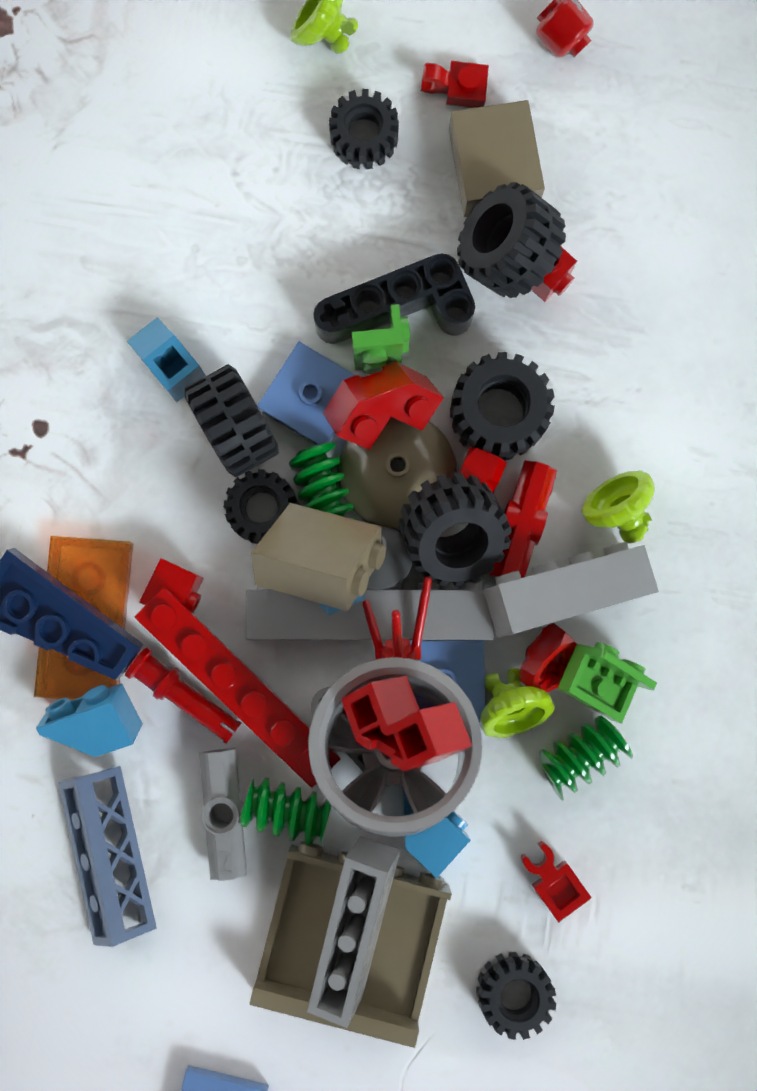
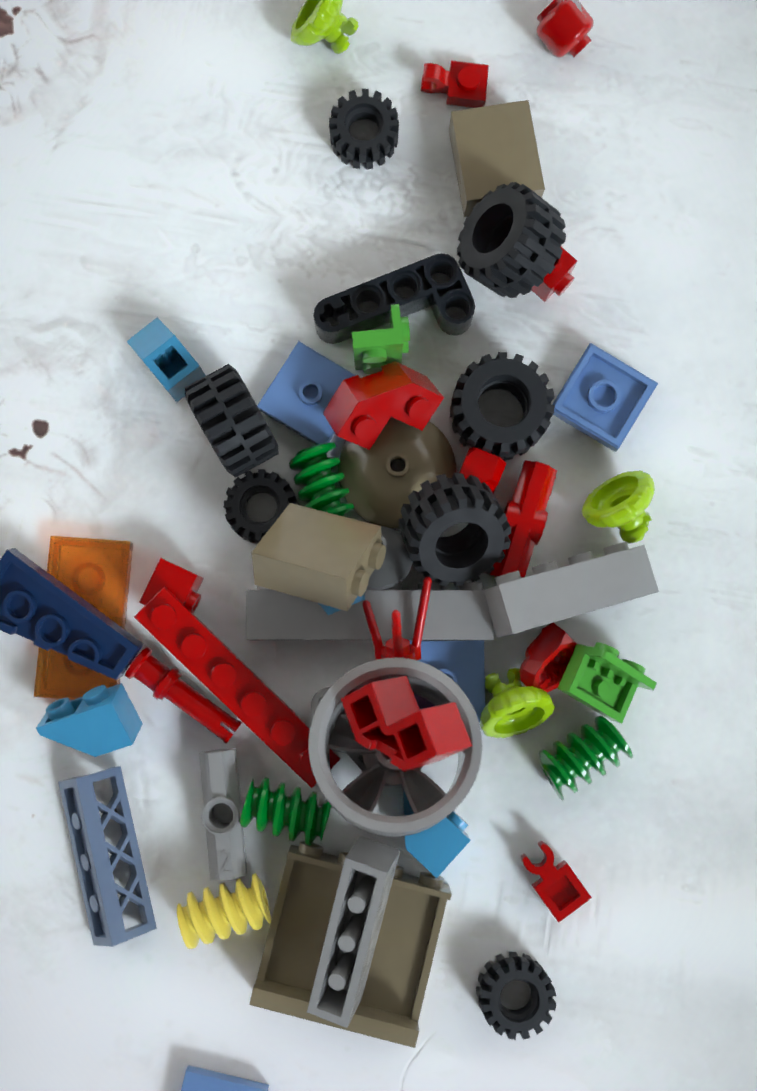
(223, 913): none -> light yellow piece
(603, 397): none -> medium blue plate

